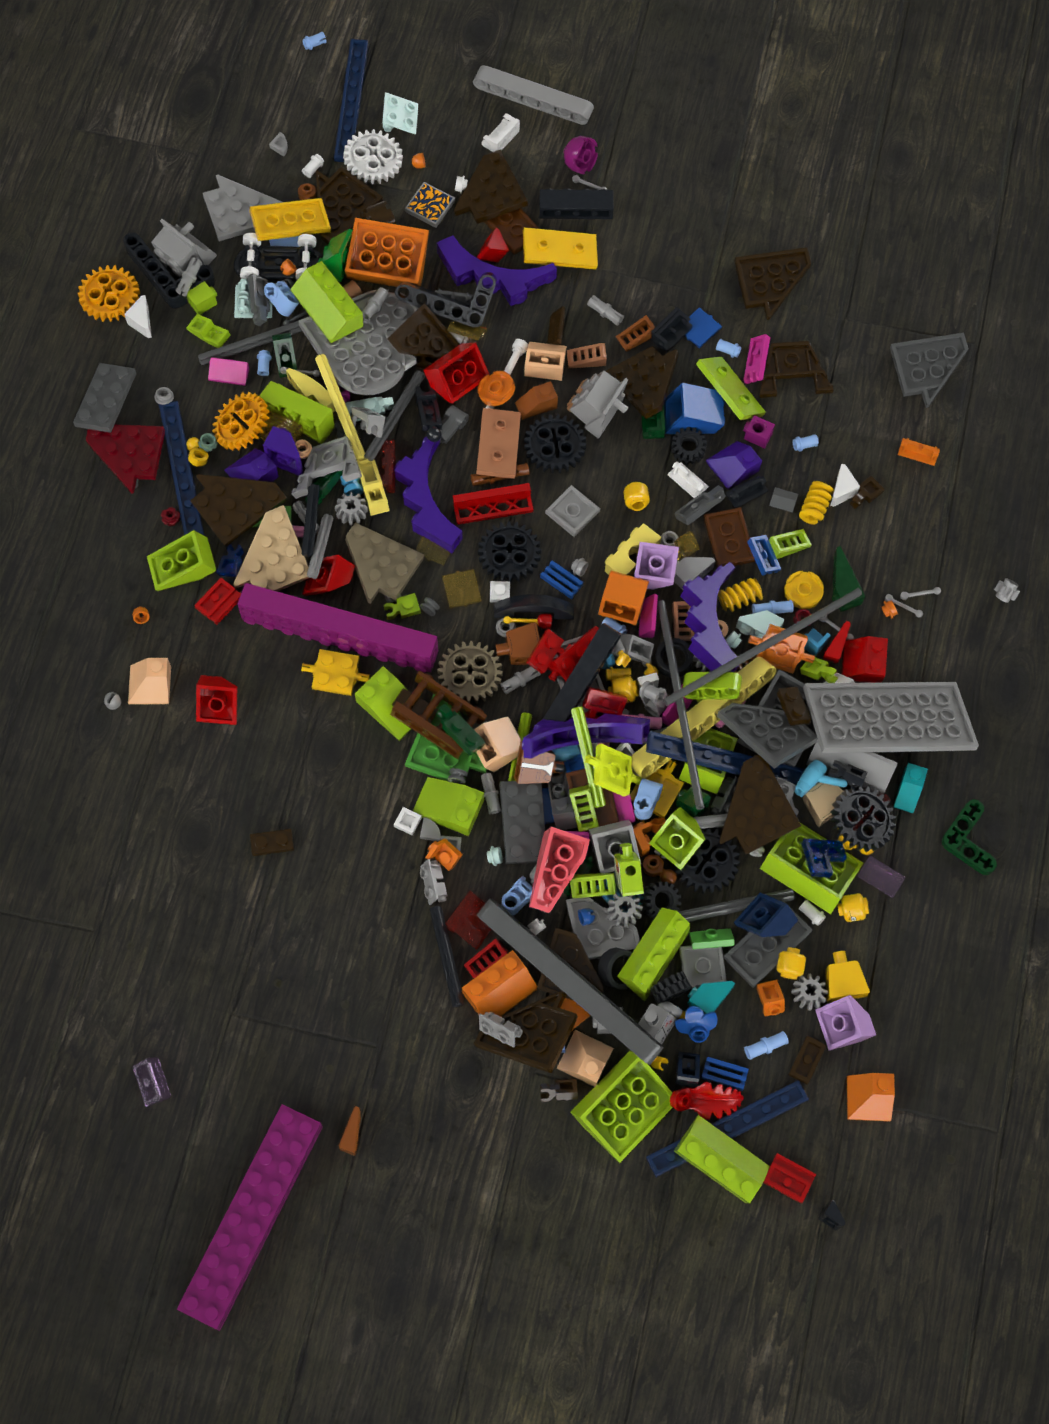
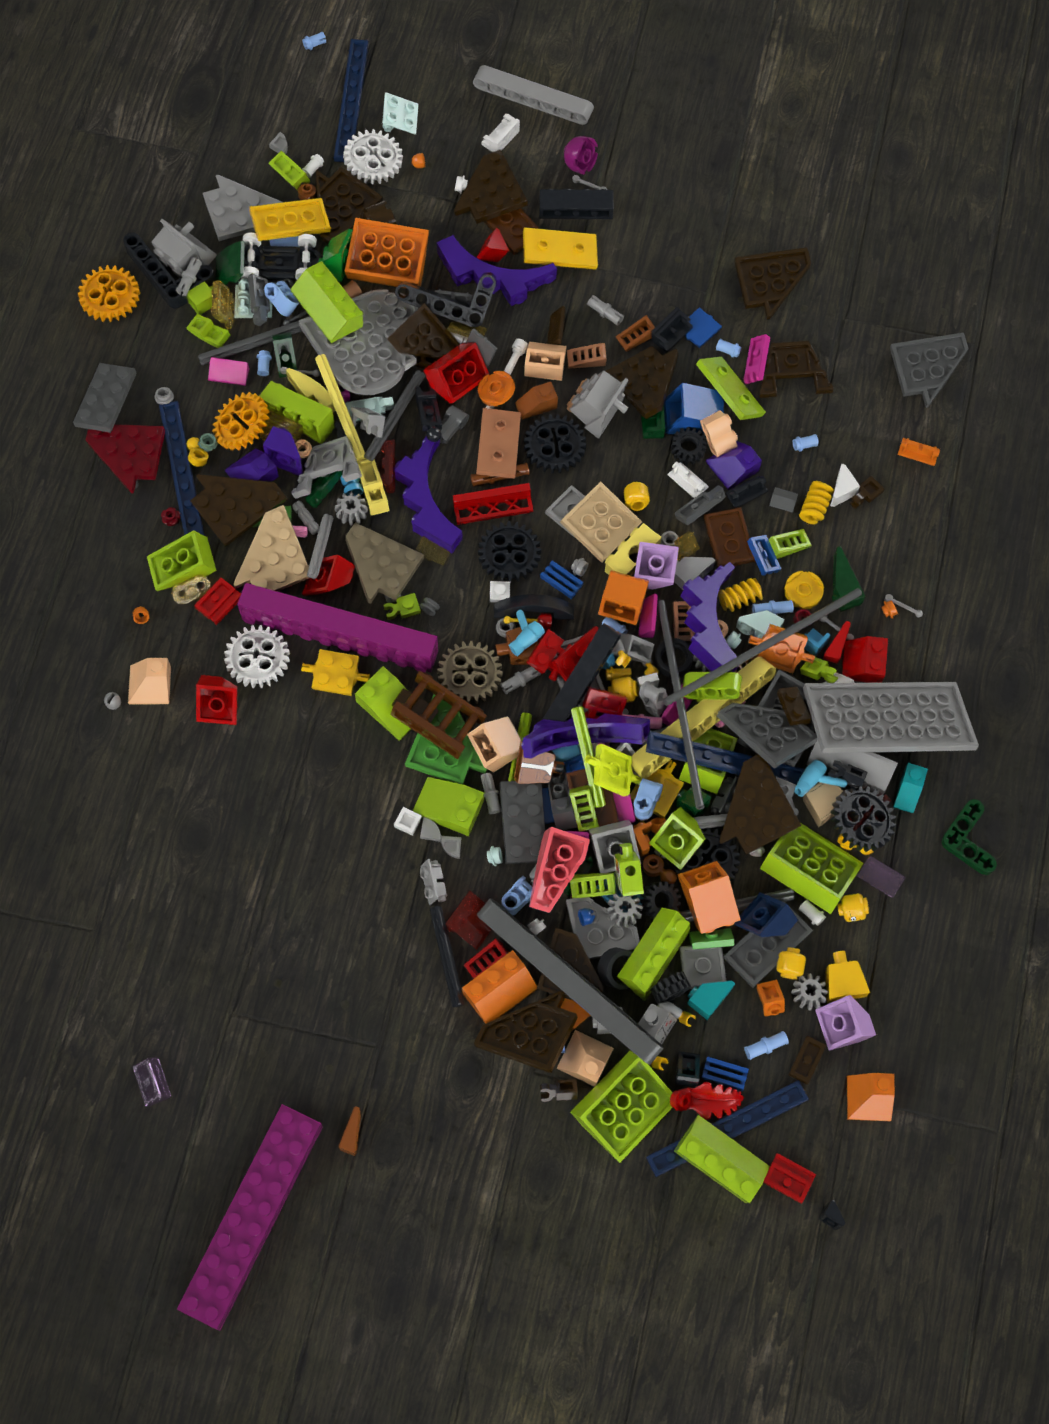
(139, 317): white slope -> none
(191, 589): none -> clear yellow plate
(222, 304): none -> clear yellow plate
(230, 263): none -> dark green slope
(230, 564): clear blue plate -> none
(253, 673): none -> white gear
(272, 842): dark brown plate -> none
(288, 267): orange hinge -> none
(289, 170): none -> lime hinge
(310, 520): black axle -> none
(374, 303): light grey pin -> none
(430, 204): tile -> none
(444, 853): orange bracket -> none
(457, 776): dark grey bush -> none
(459, 730): dark green hinge -> none
(461, 588): clear yellow piece -> none
(485, 347): none -> dark grey piece
(492, 1025): light grey hinge -> none
(529, 635): none -> medium azure piece
(601, 522): none -> tan plate
(697, 1023): blue plate -> none
(709, 897): none -> orange slope
(719, 433): none -> light nougat brick
(762, 438): magenta brick -> none
(820, 854): clear blue plate -> none
(904, 595): light grey hinge -> none
(1007, 590): light grey gear -> none

